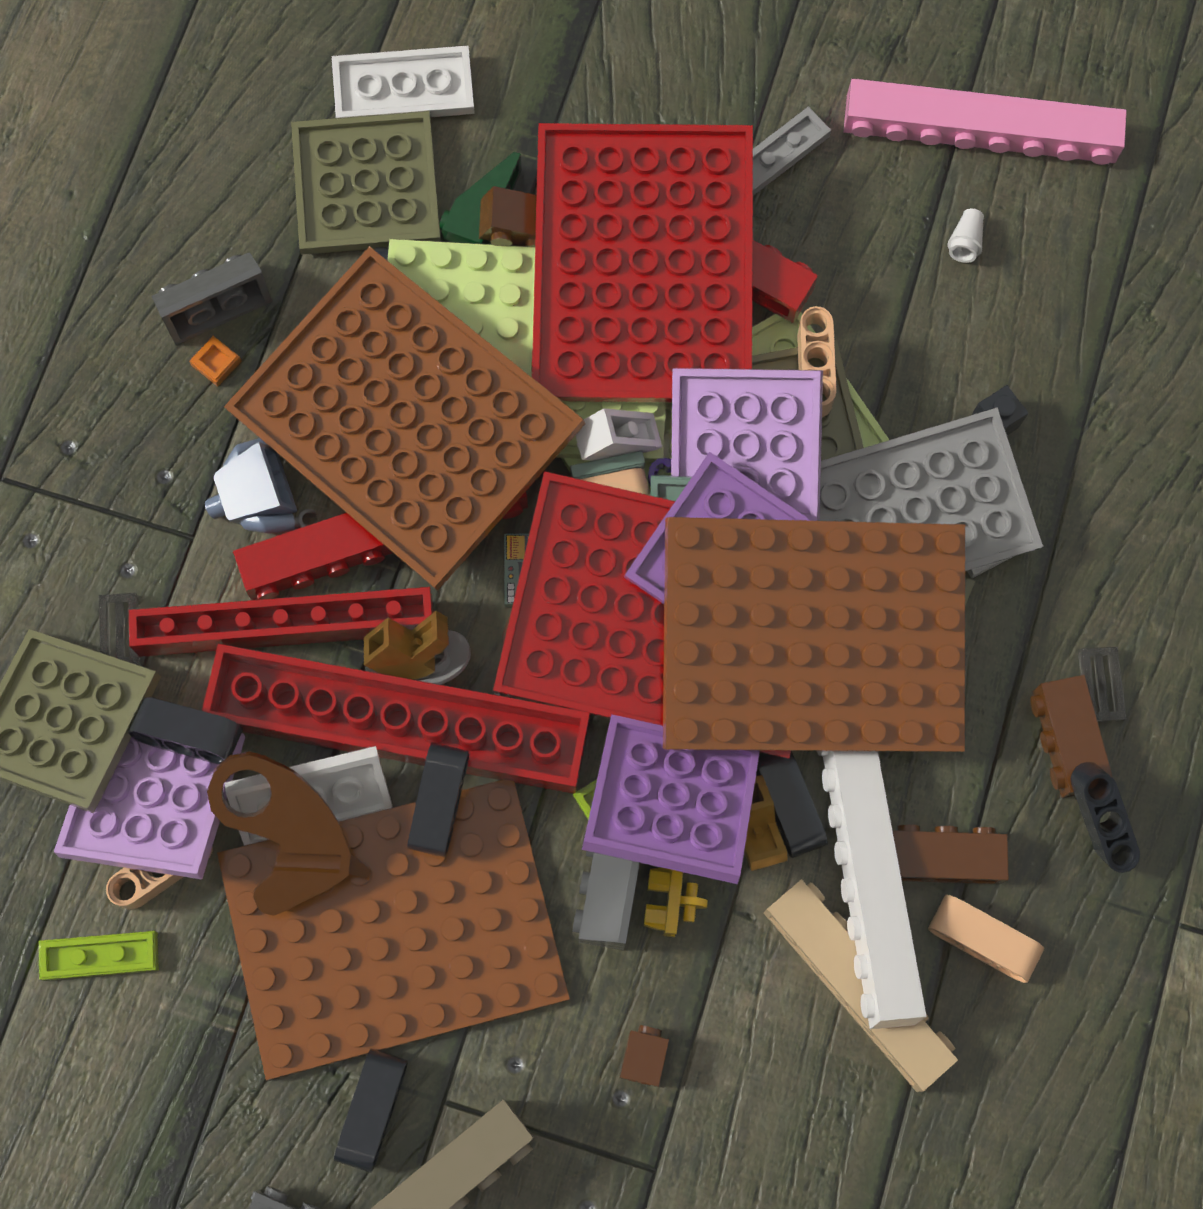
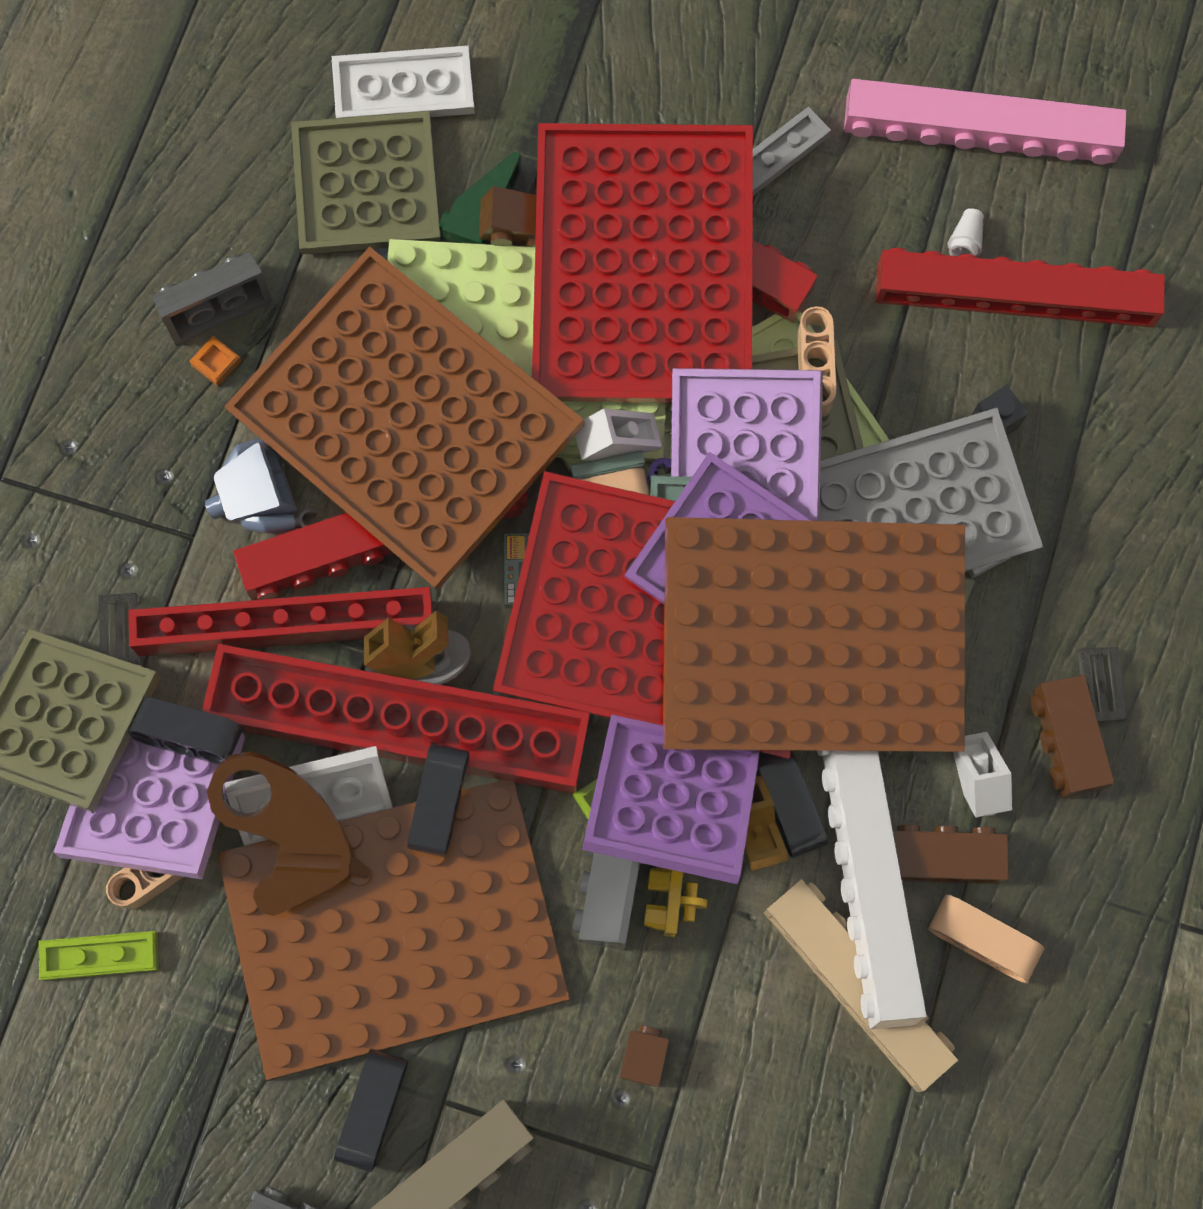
(984, 776): none -> white slope
(1020, 288): none -> red brick
(1114, 830): black beam -> none

